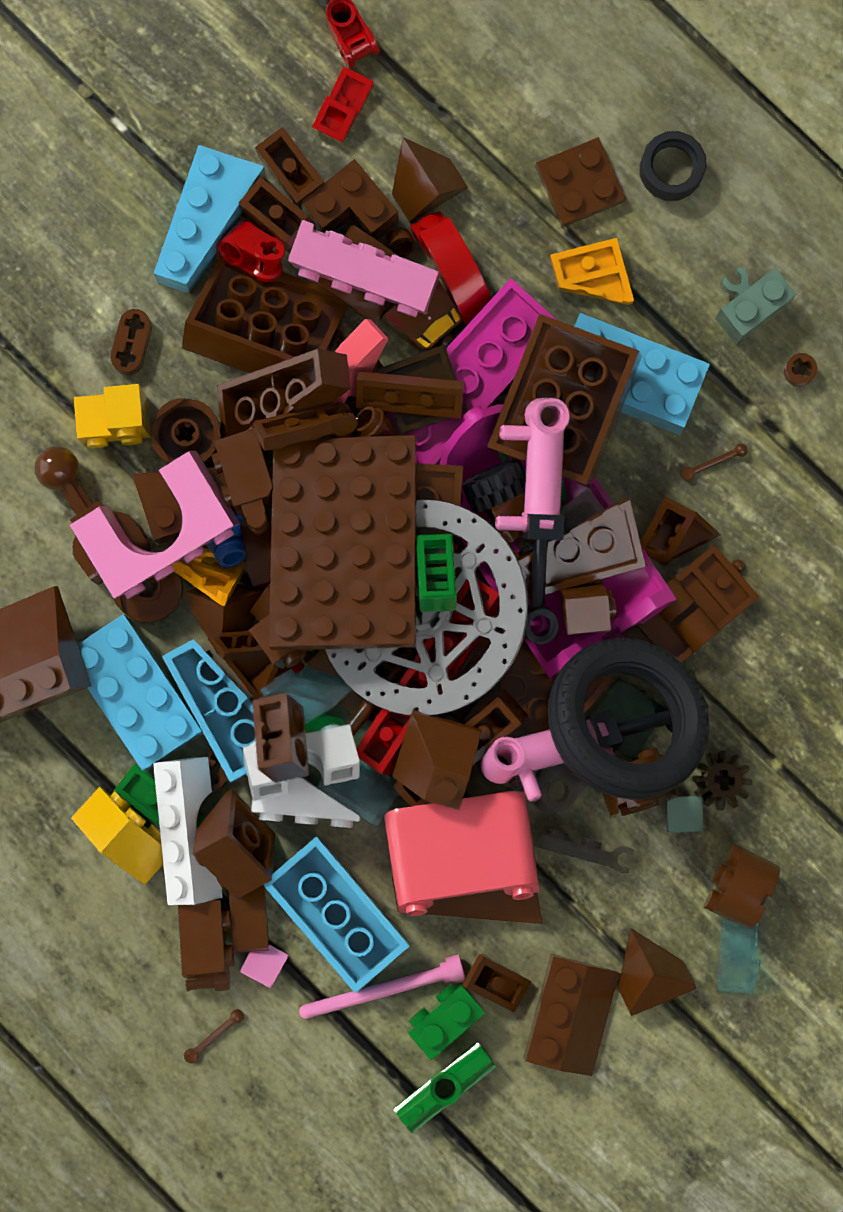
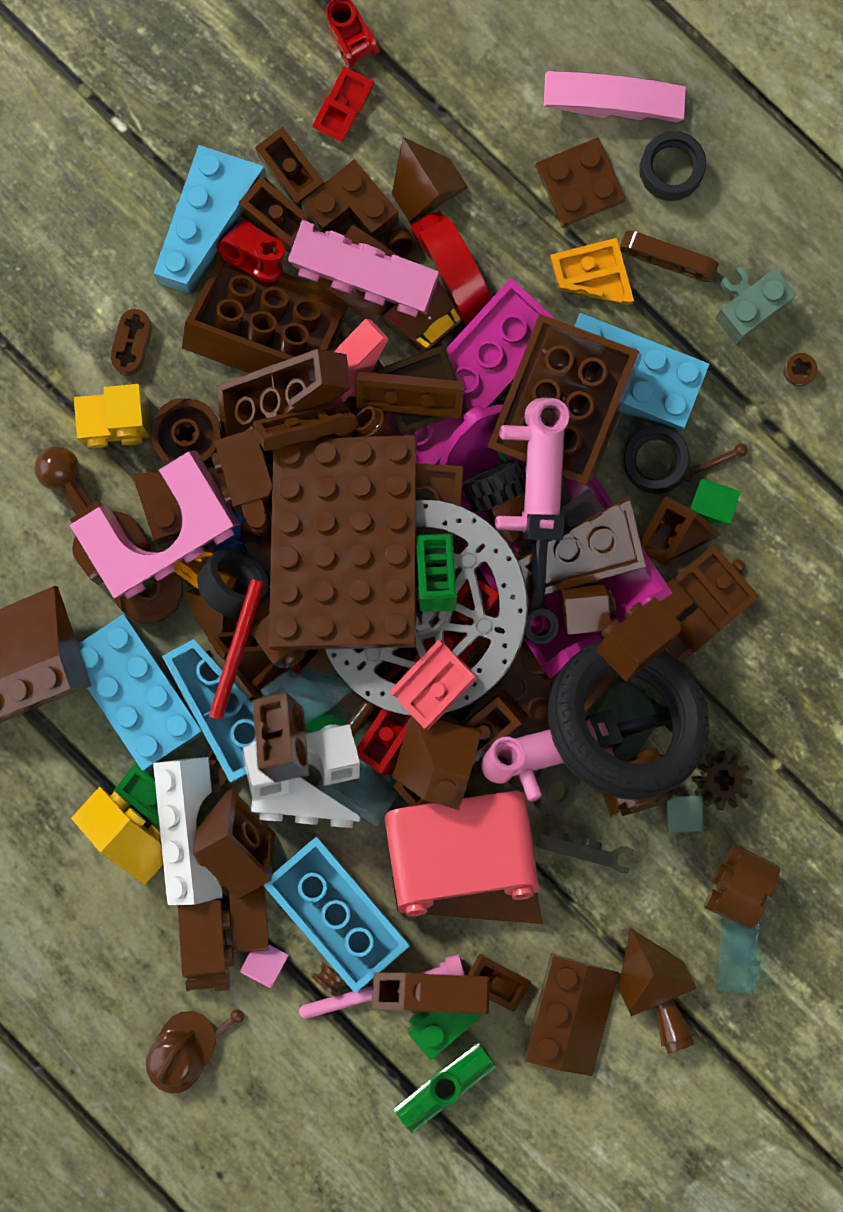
(181, 1052): none -> reddish brown piece
(217, 593): none -> black tyre
(236, 649): none -> red bar
(329, 979): none -> reddish brown bush
(430, 993): none -> reddish brown slope
(433, 684): none -> coral plate
(614, 95): none -> bright pink slope
(642, 634): none -> reddish brown hinge
(647, 434): none -> black tyre
(669, 256): none -> reddish brown beam
(673, 1028): none -> reddish brown cone
(715, 502): none -> green panel

